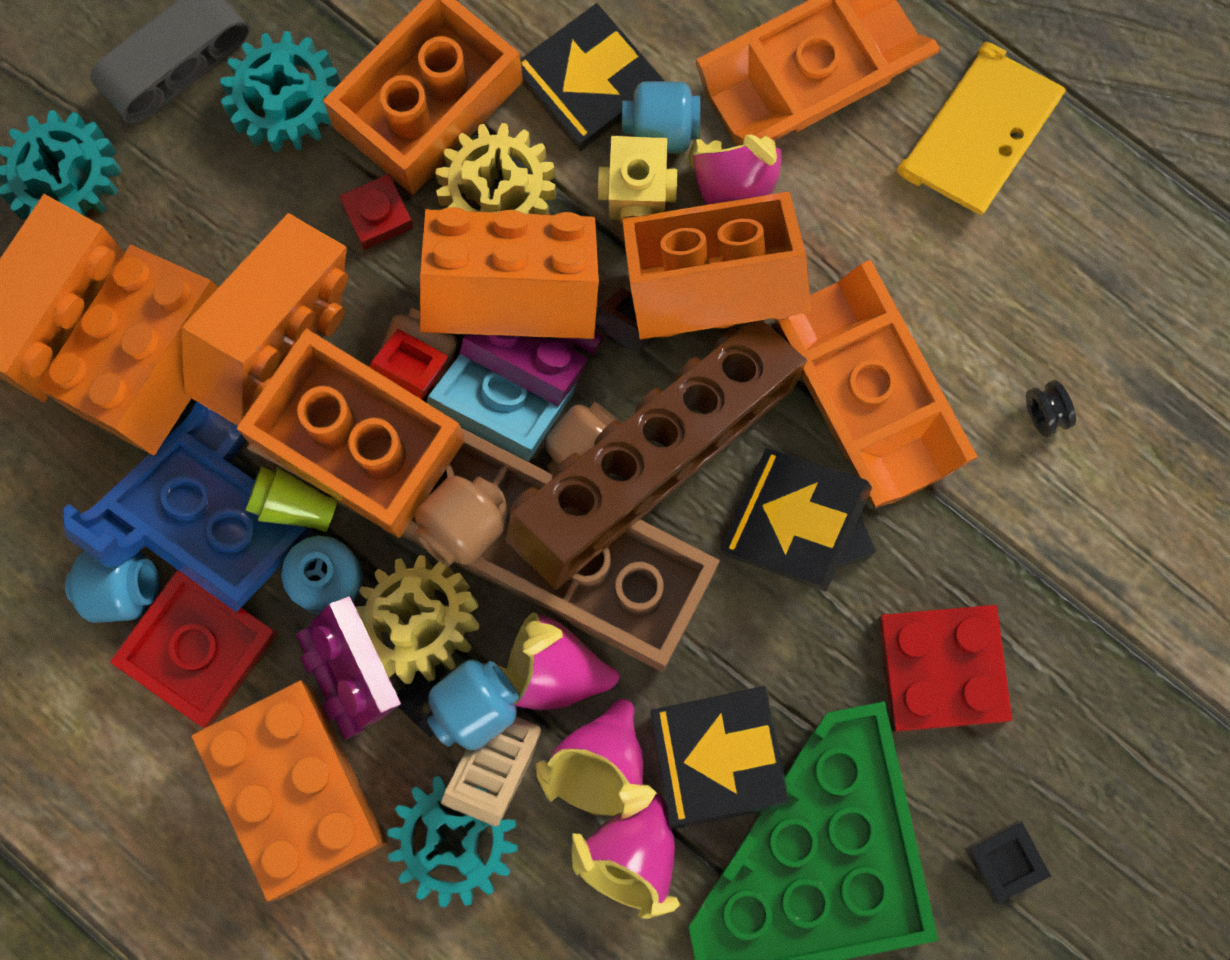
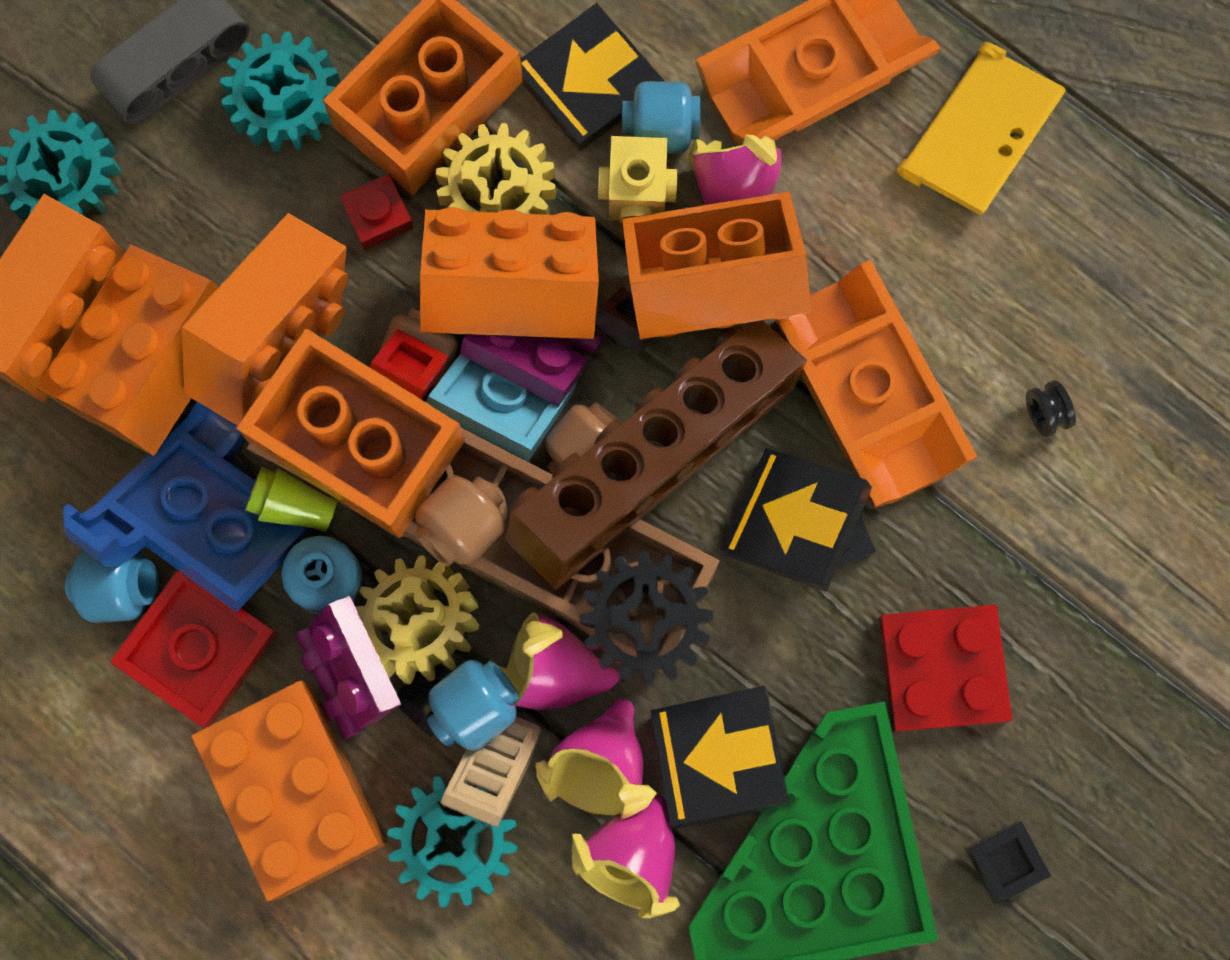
(675, 617): none -> black gear

